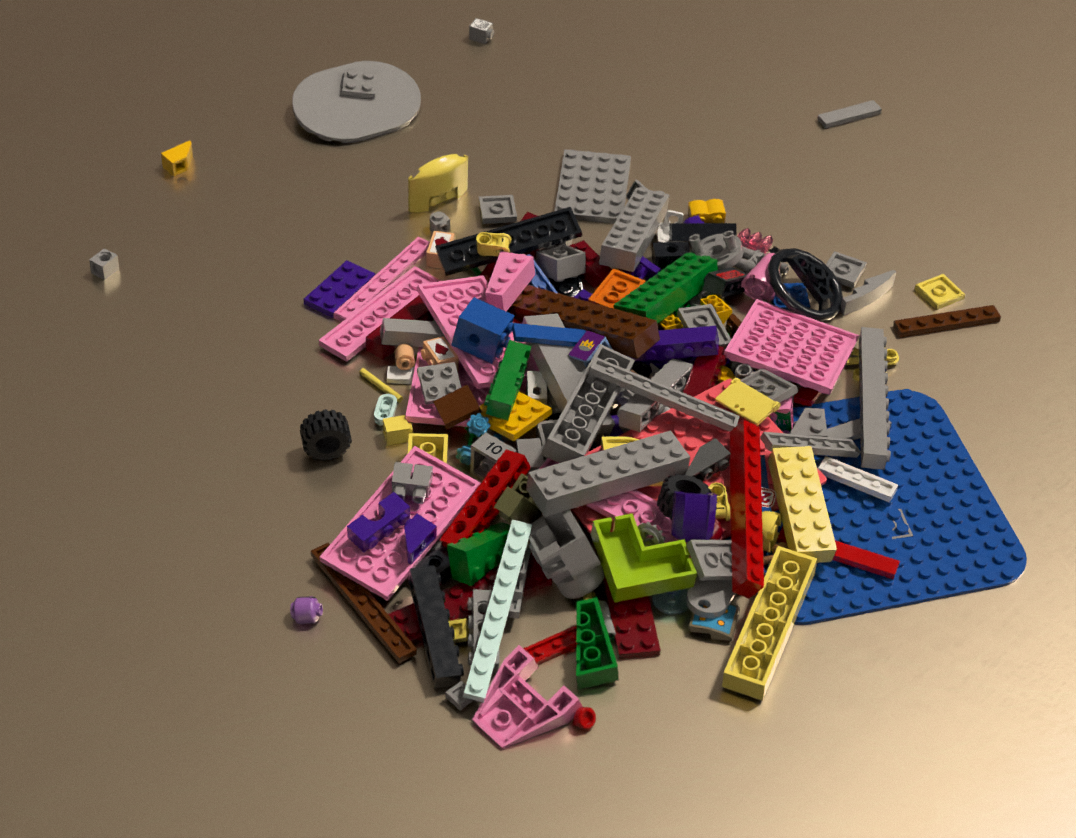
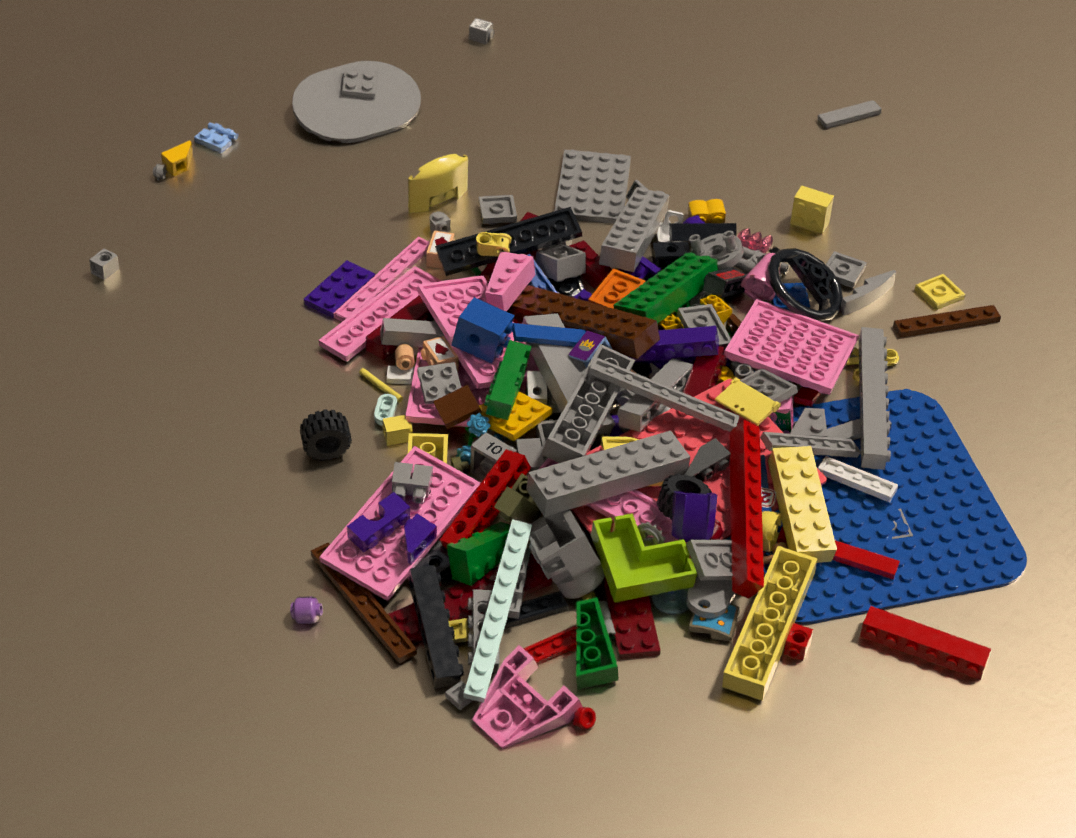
(159, 171): none -> light grey plate
(212, 139): none -> light blue plate
(457, 464): none -> olive tile
(539, 608): none -> black tile
(723, 506): light yellow piece -> none
(798, 641): none -> red brick
(811, 209): none -> light yellow brick
(925, 642): none -> red brick

